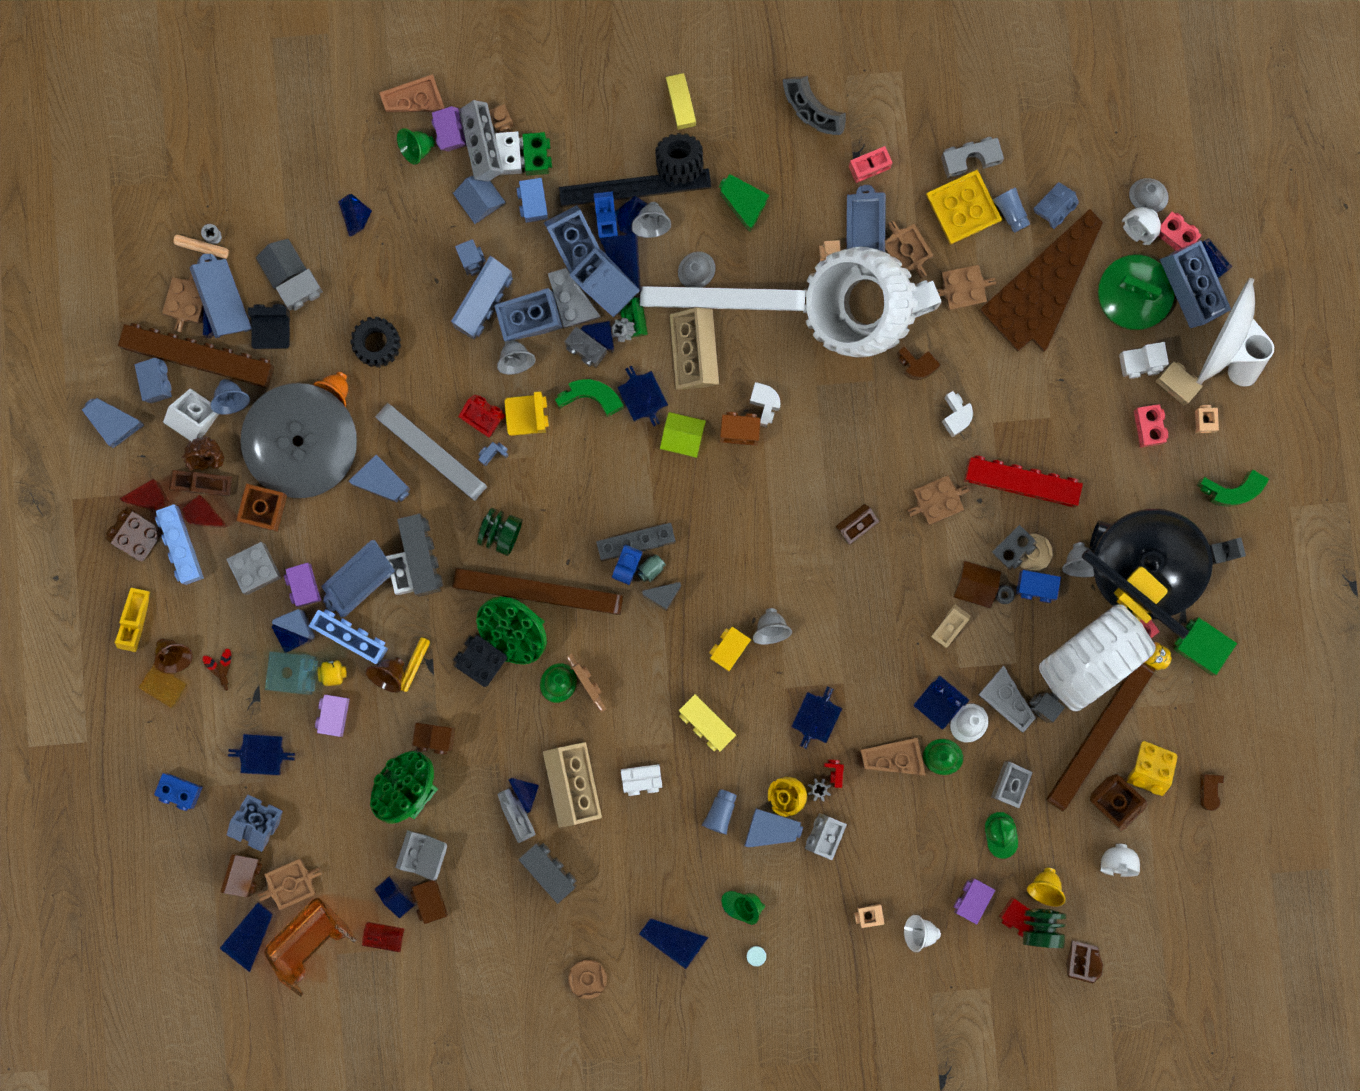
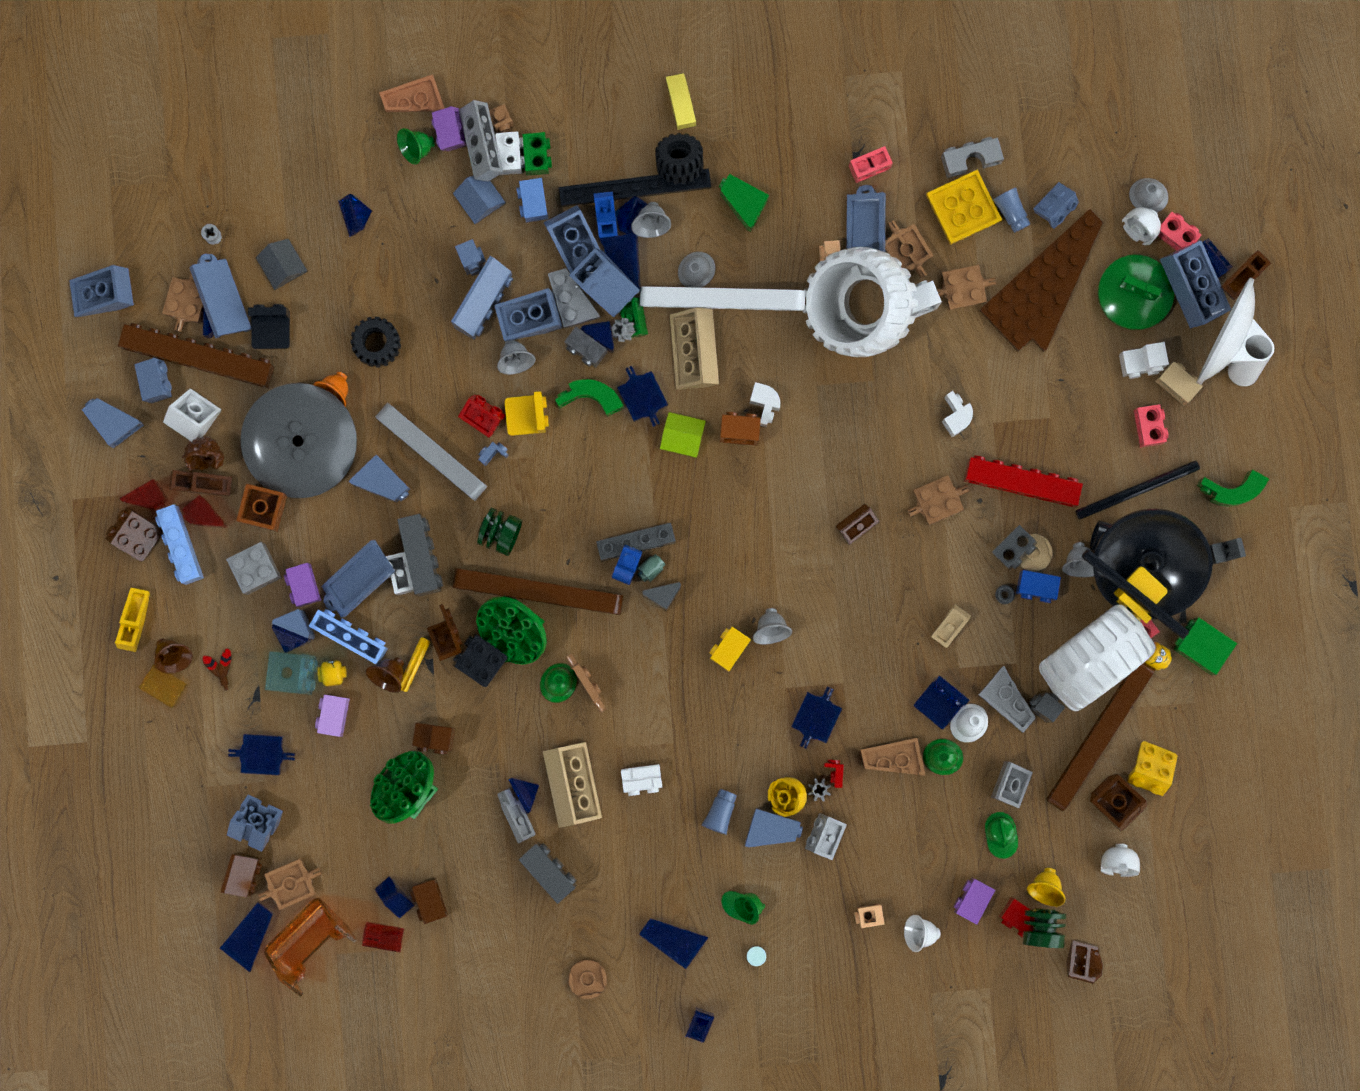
(101, 291): none -> sand blue slope
(177, 791): blue brick -> none
(200, 246): light nougat axle -> none
(228, 398): sand blue hat -> none
(299, 290): light grey brick -> none
(421, 855): light grey bracket -> none
(445, 636): none -> reddish brown bracket
(700, 1024): none -> clear blue slope
(706, 723): light yellow brick -> none
(810, 109): dark grey brick -> none
(919, 368): reddish brown brick -> none
(977, 584): reddish brown slope -> none
(1137, 490): none -> black axle
(1209, 791): reddish brown leg -> none
(1212, 415): light nougat brick -> none
(1250, 269): none -> reddish brown slope

